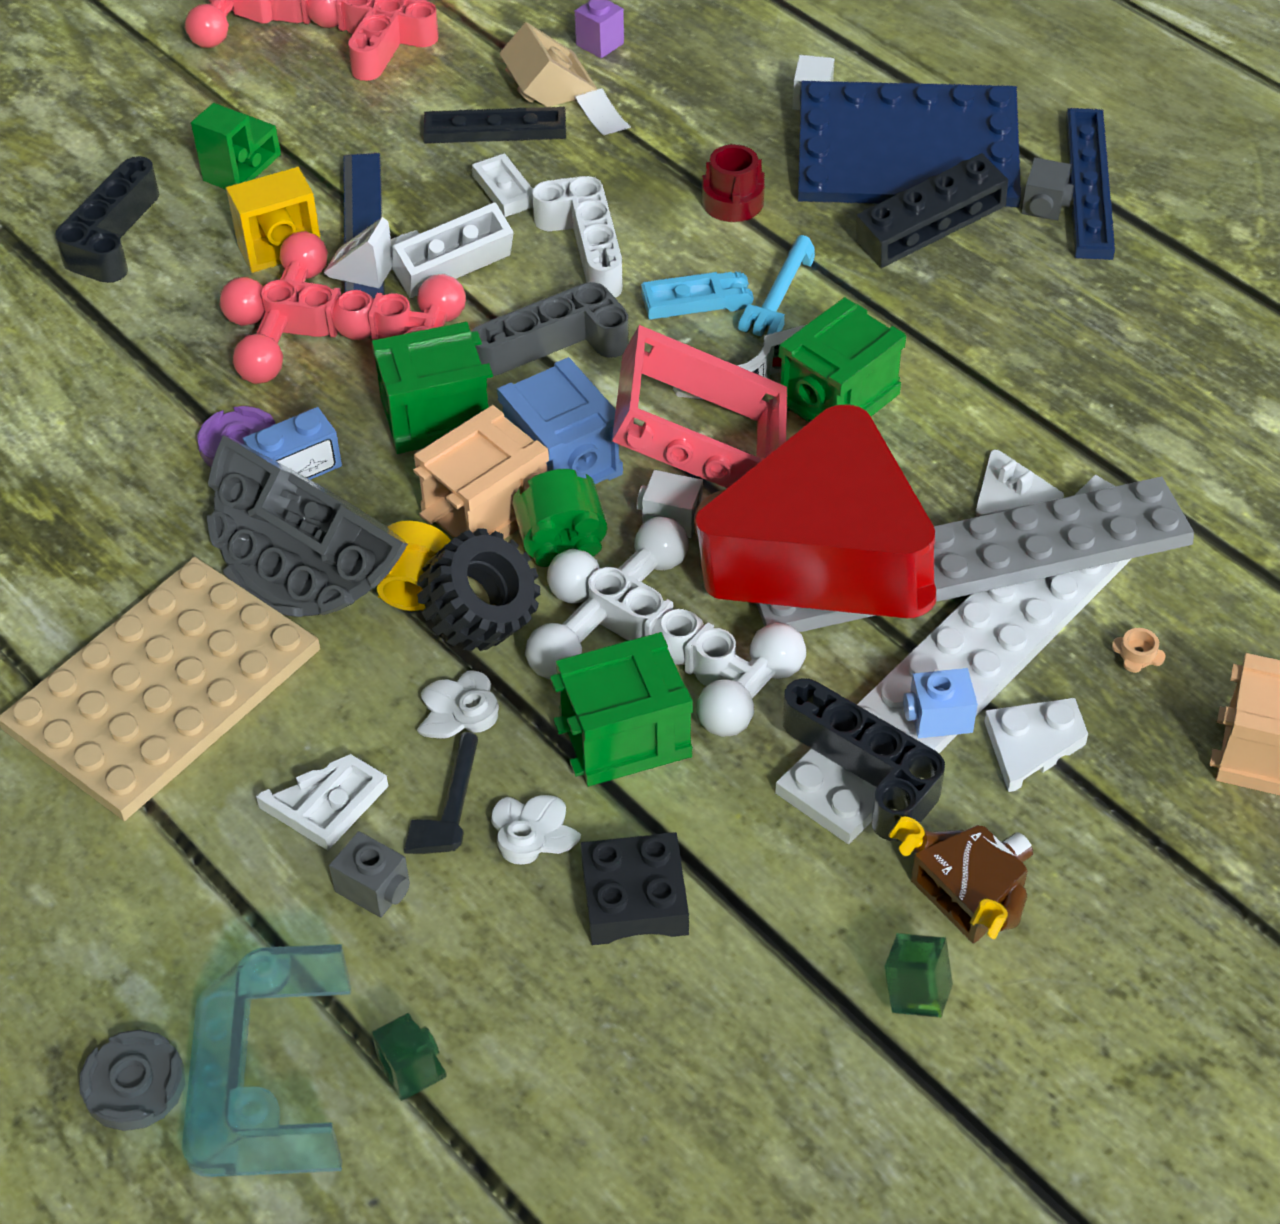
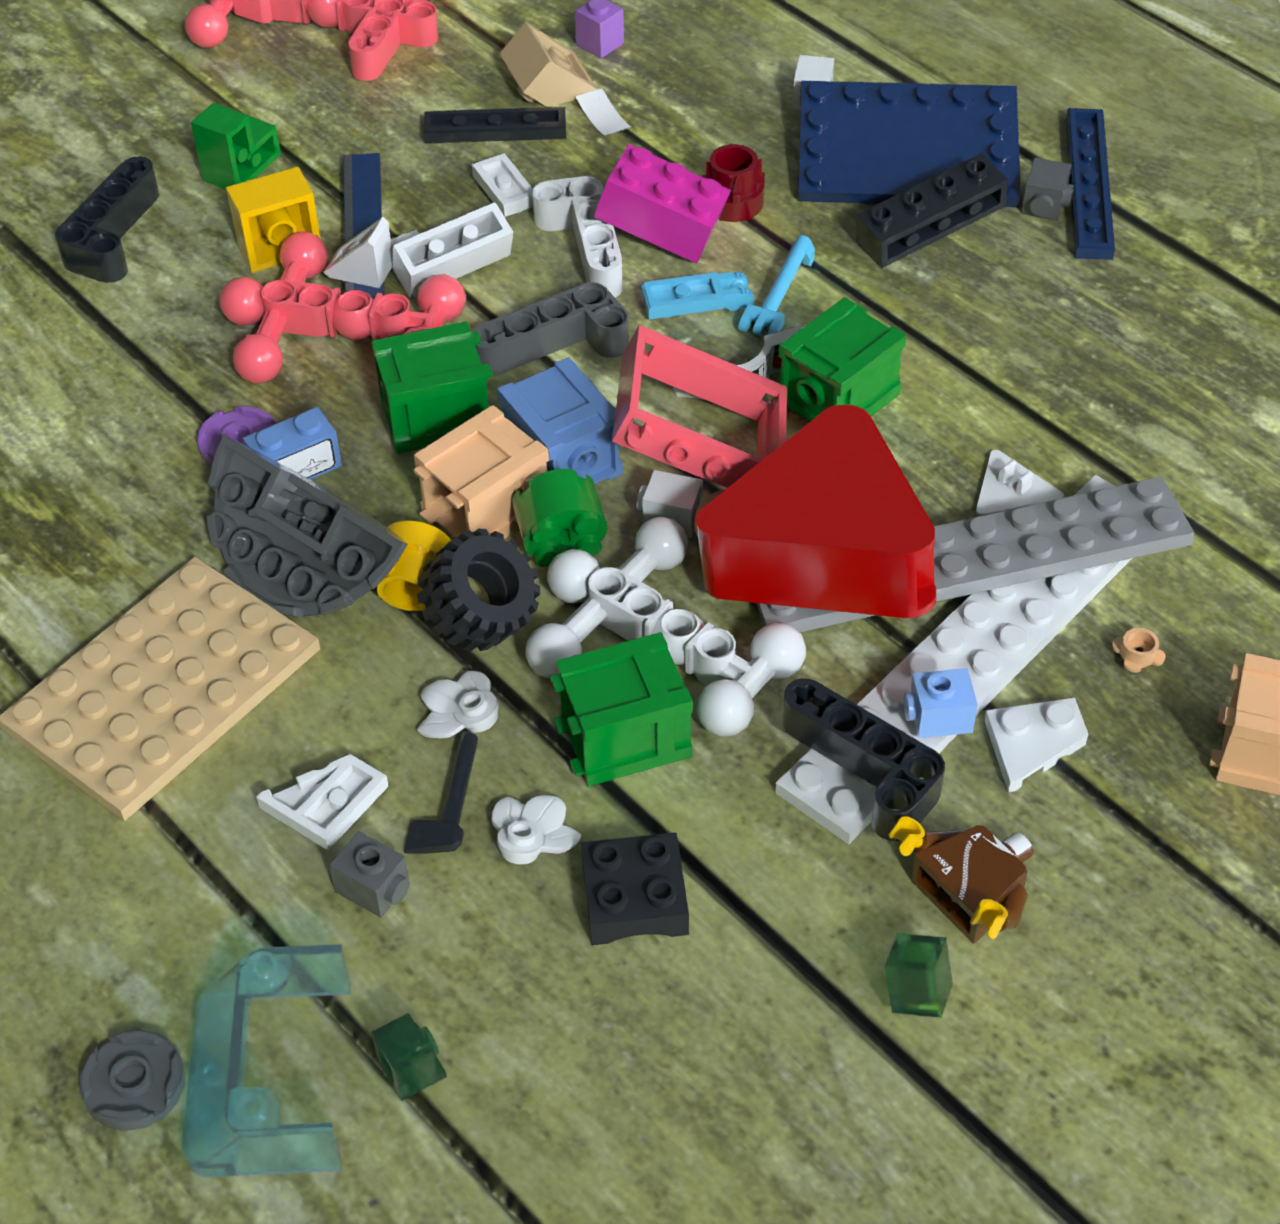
(662, 203): none -> dark pink brick

